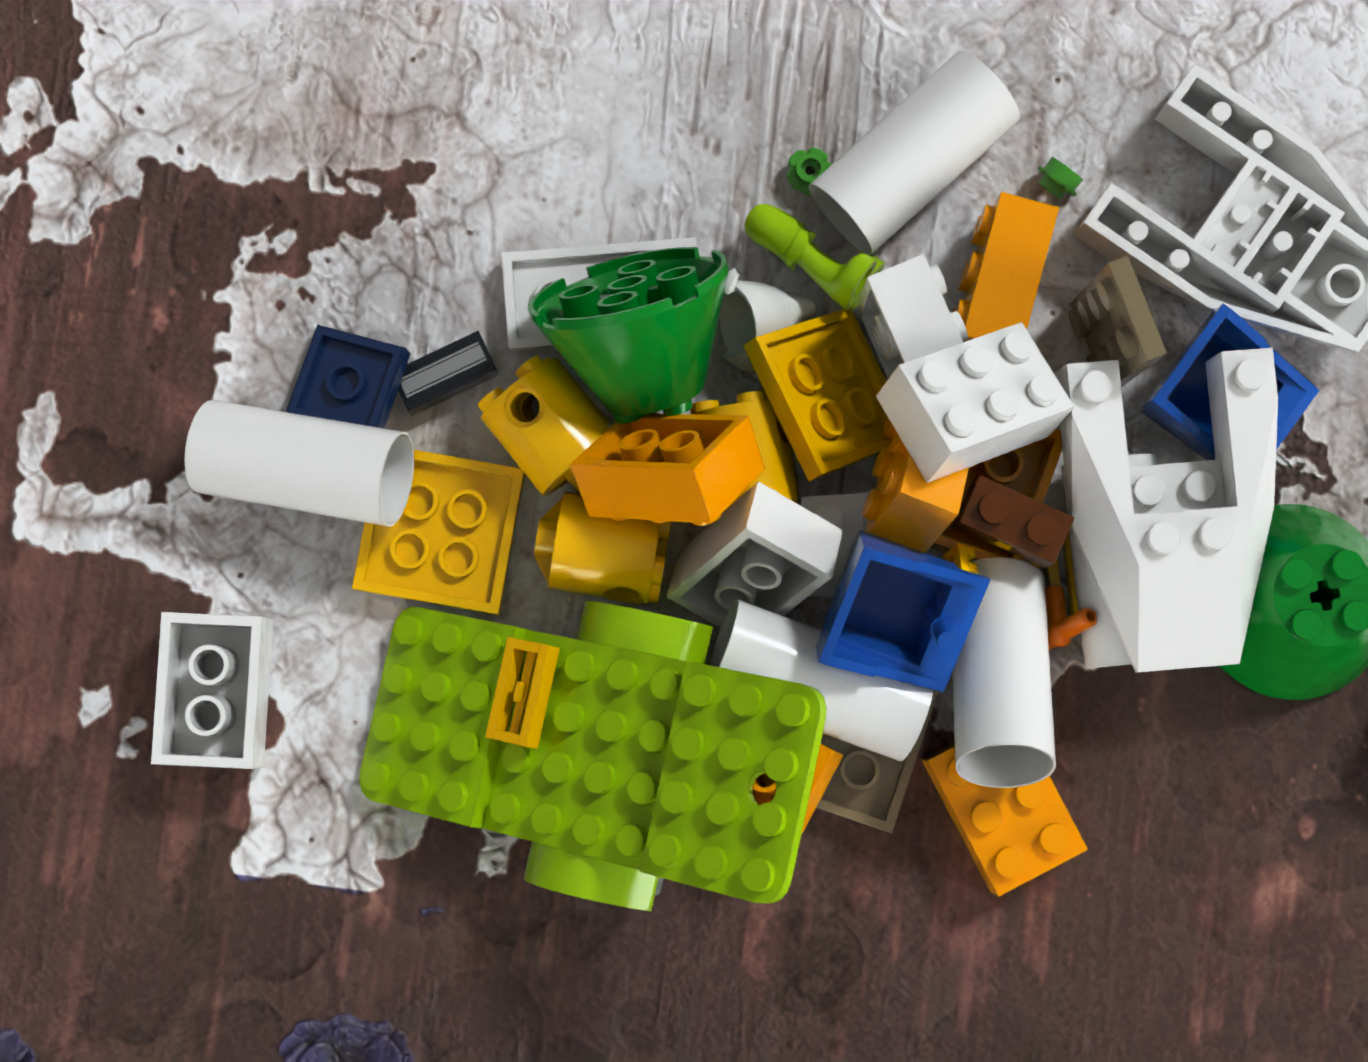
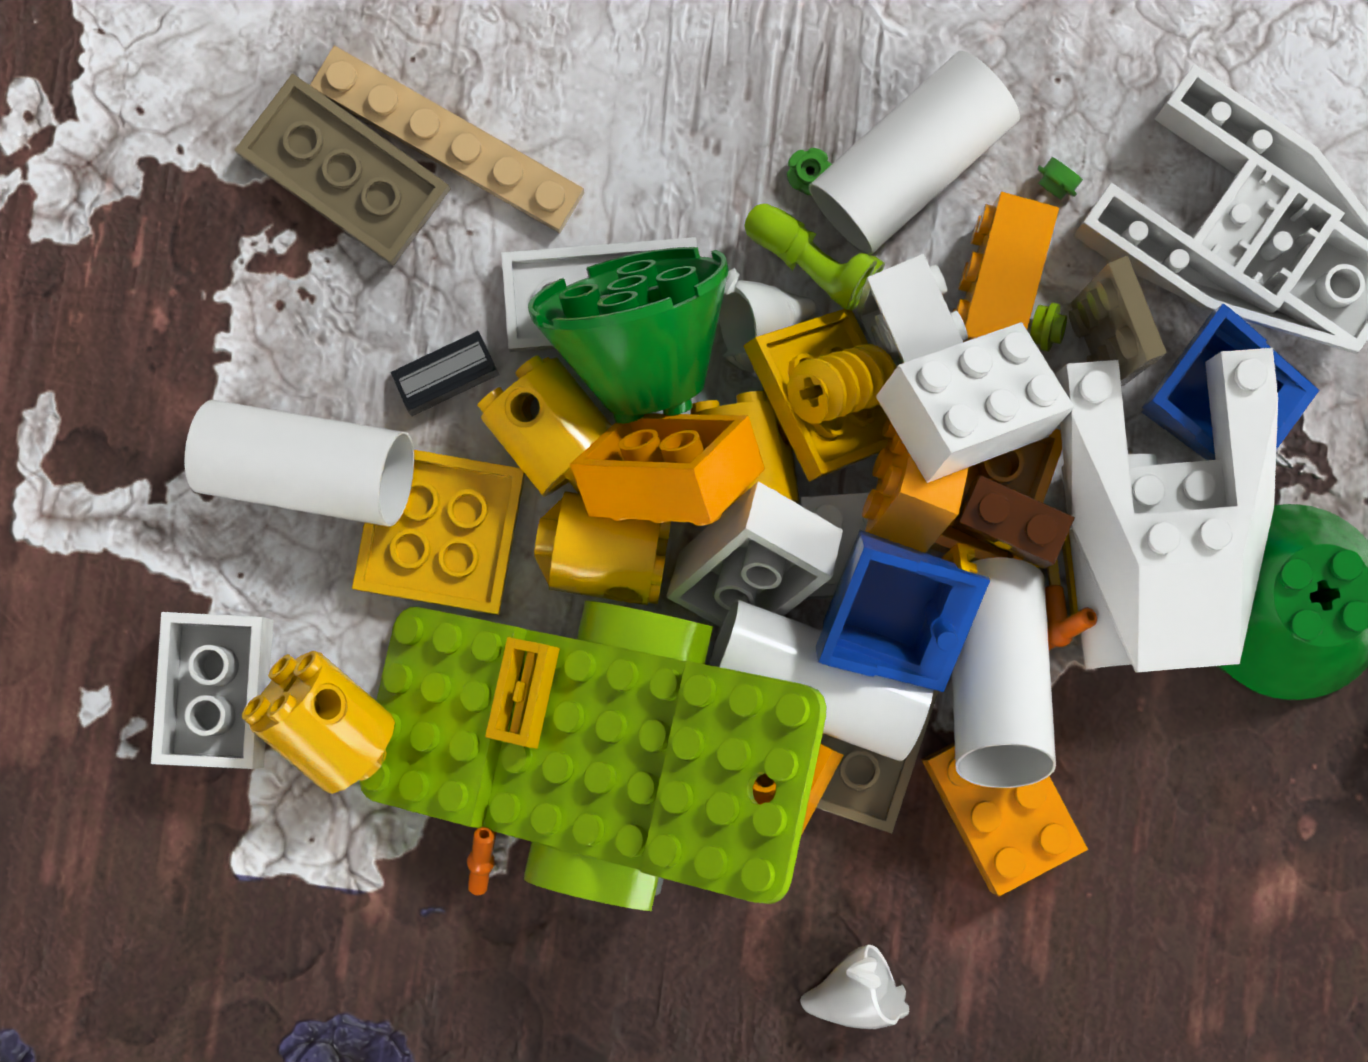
(321, 721): none -> yellow cylinder
(342, 169): none -> dark tan plate
(348, 378): dark blue tile -> none
(447, 139): none -> tan plate
(481, 860): none -> orange piece
(839, 383): none -> yellow piece
(858, 993): none -> white hat
(1048, 326): none -> lime plate

